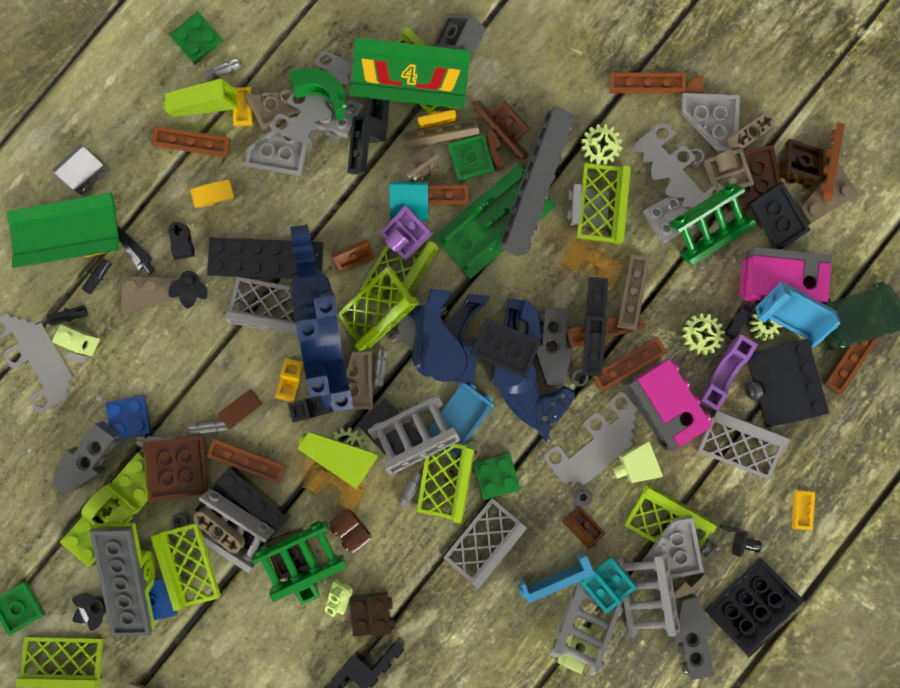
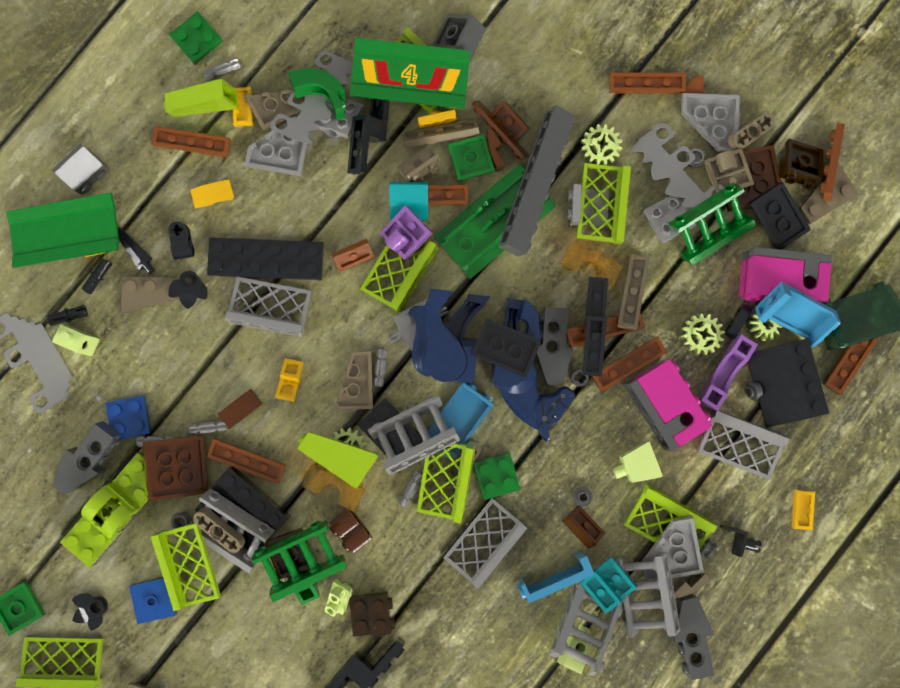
(76, 357): light grey tile -> none
(125, 578): dark grey piece -> none
(307, 409): black slope -> none
(318, 327): dark blue animal -> none
(389, 319): lime fence -> none
(602, 450): light grey piece -> none
(755, 607): black slope -> none

